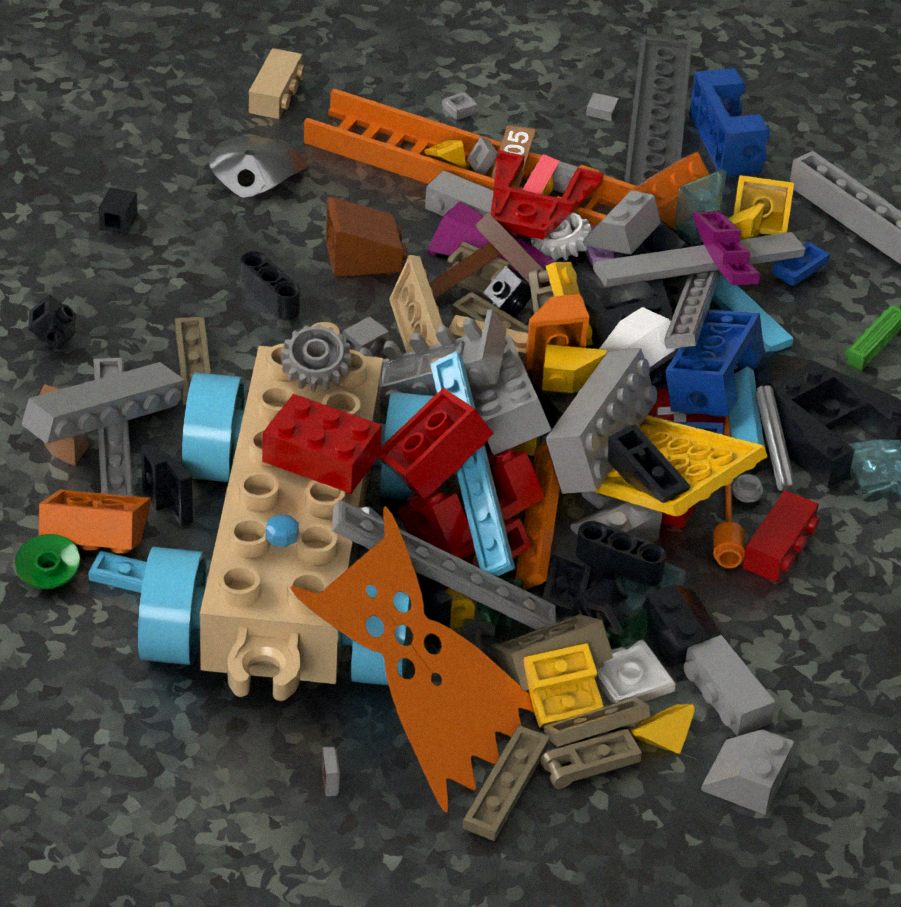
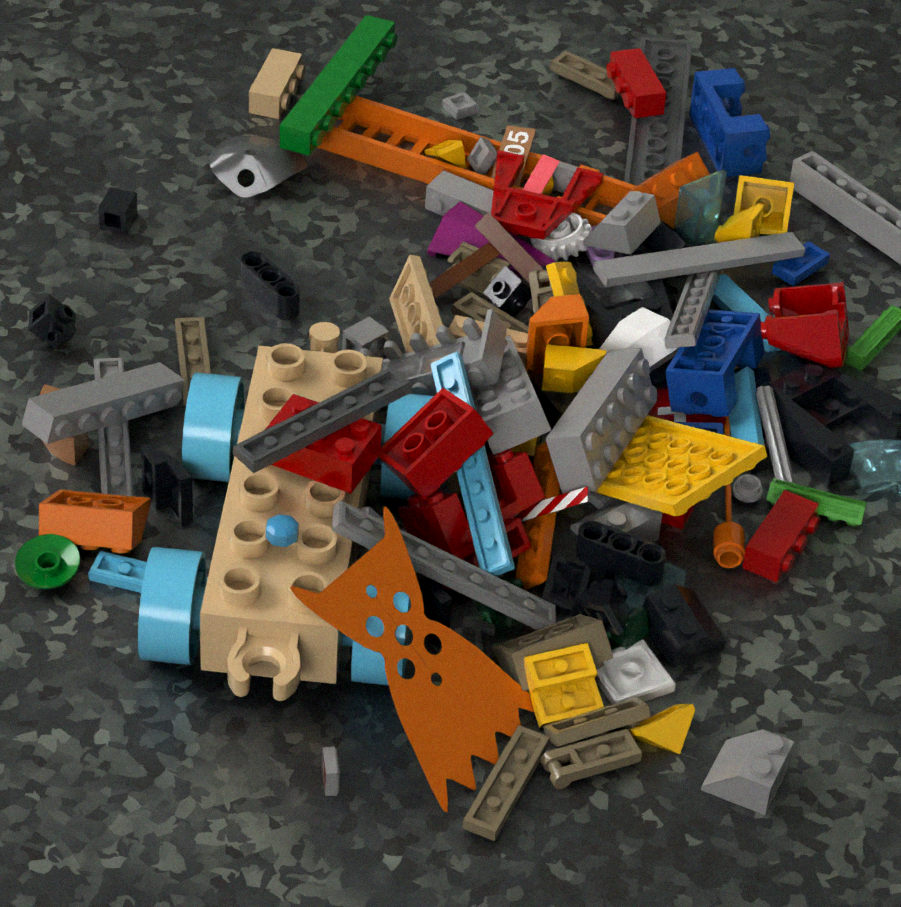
(315, 357): light grey gear -> none
(321, 419): none -> dark grey tile
(337, 85): none -> green brick
(362, 240): dark orange slope -> none
(461, 608): yellow piece -> none
(554, 504): none -> sticker
(584, 73): none -> dark tan plate
(602, 106): light grey tile -> none
(636, 83): none -> red brick
(644, 465): black slope -> none
(723, 245): magenta slope -> none
(729, 686): light grey brick -> none
(809, 322): none -> red windscreen
(830, 505): none -> bright green piece

